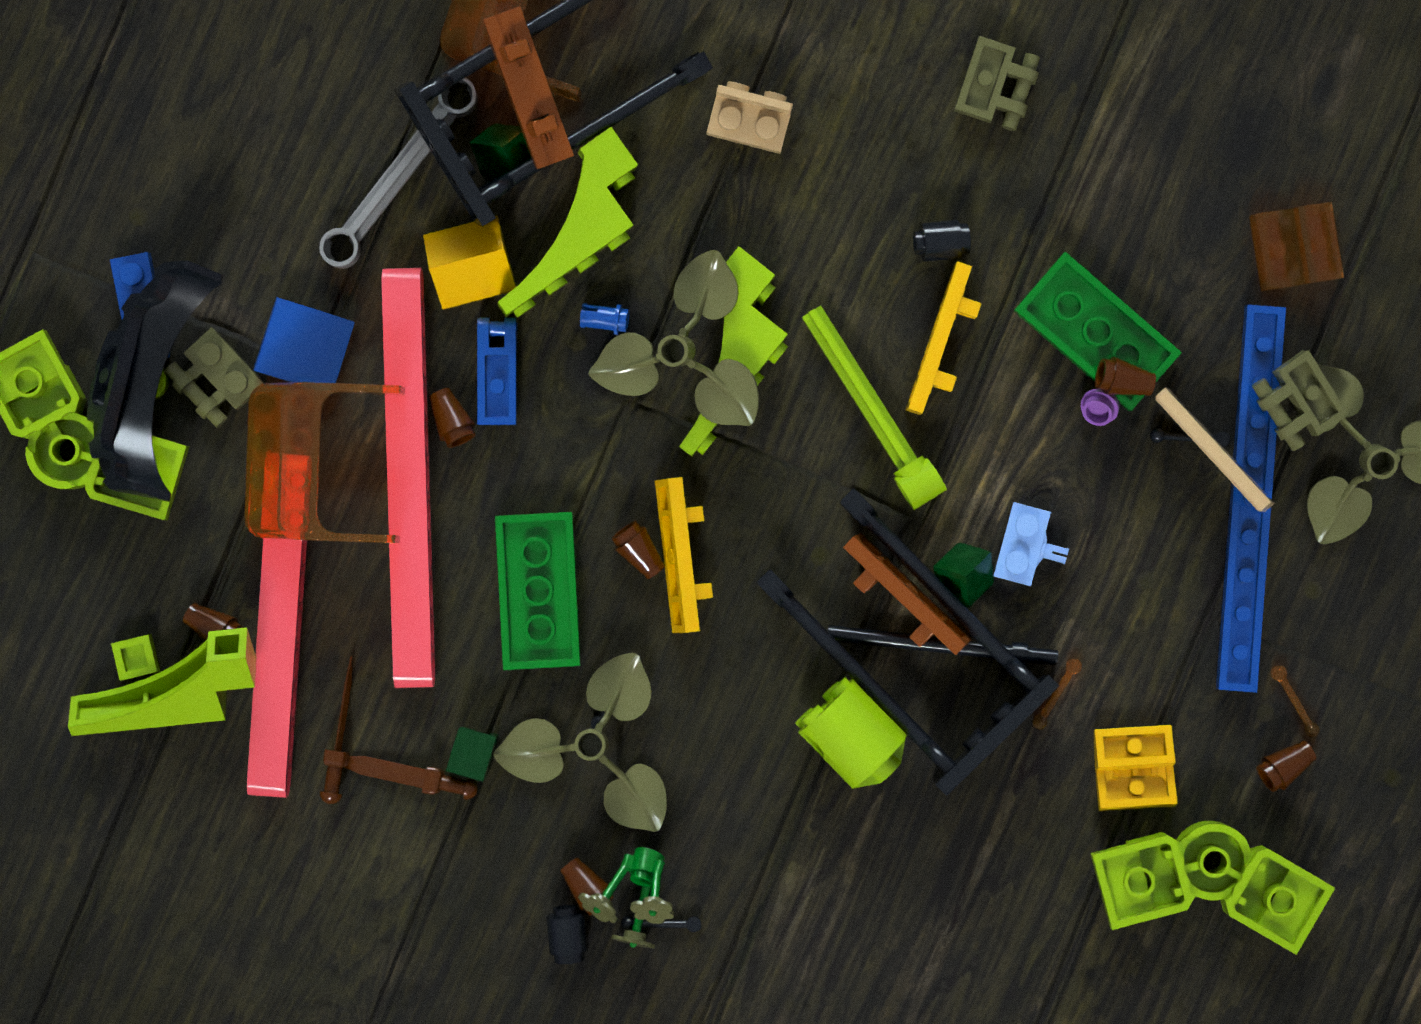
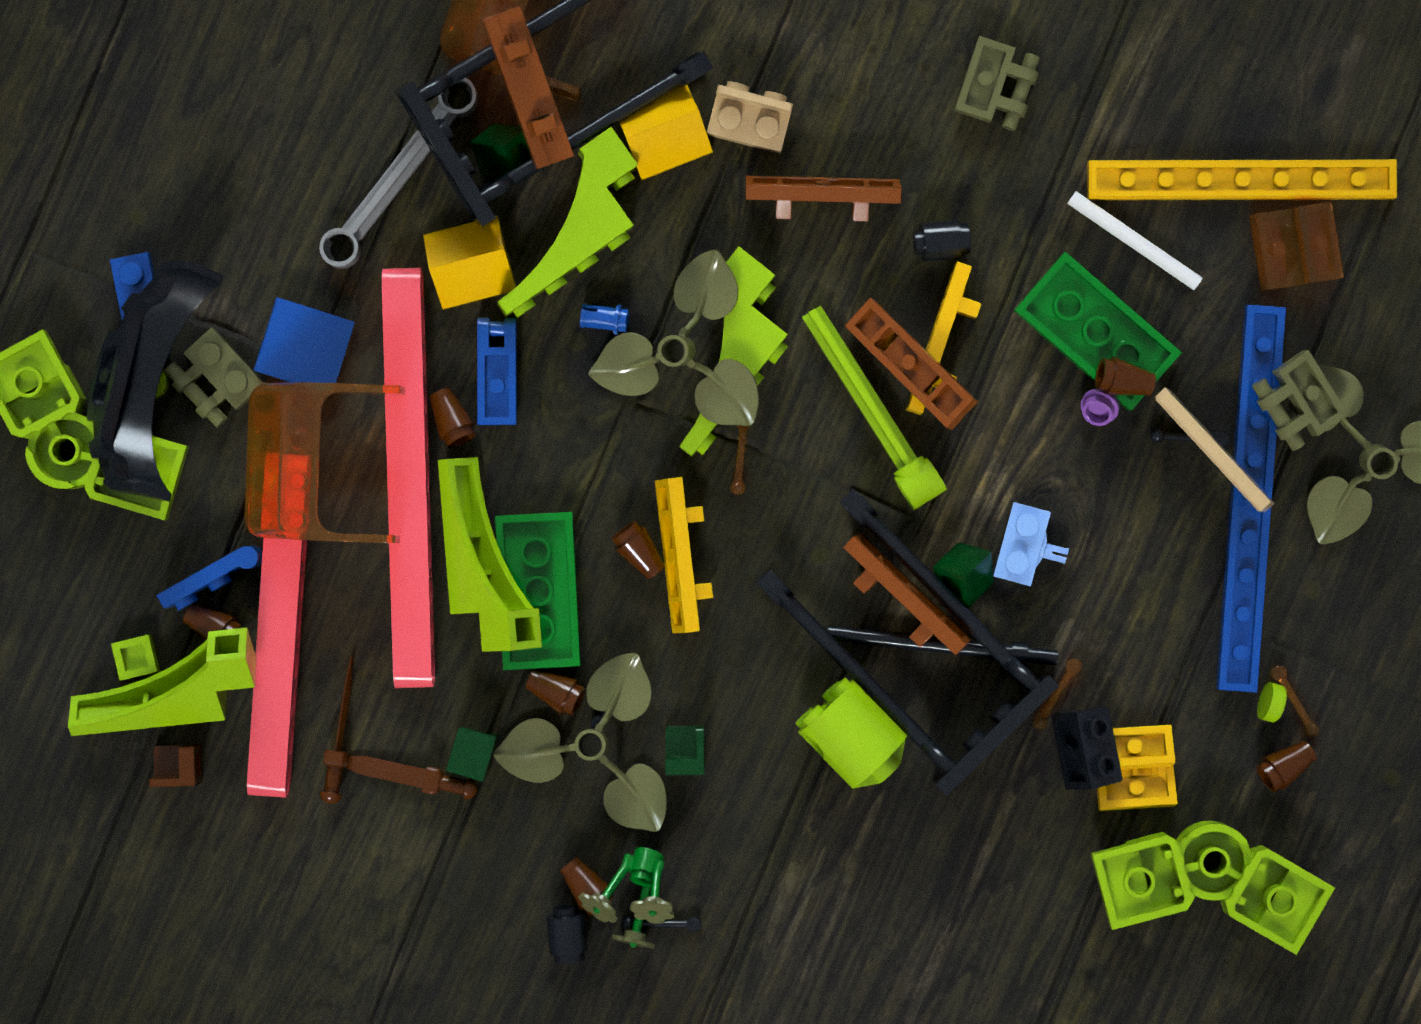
(177, 765): none -> reddish brown panel
(213, 576): none -> blue plate
(475, 565): none -> lime arch
(556, 690): none -> reddish brown cone
(666, 133): none -> yellow slope
(685, 750): none -> dark green panel
(737, 486): none -> clear orange hinge
(823, 189): none -> dark orange hinge
(911, 363): none -> dark orange hinge
(1086, 748): none -> black bracket
(1134, 240): none -> white bar
(1242, 179): none -> yellow tile
(1271, 702): none -> lime tile

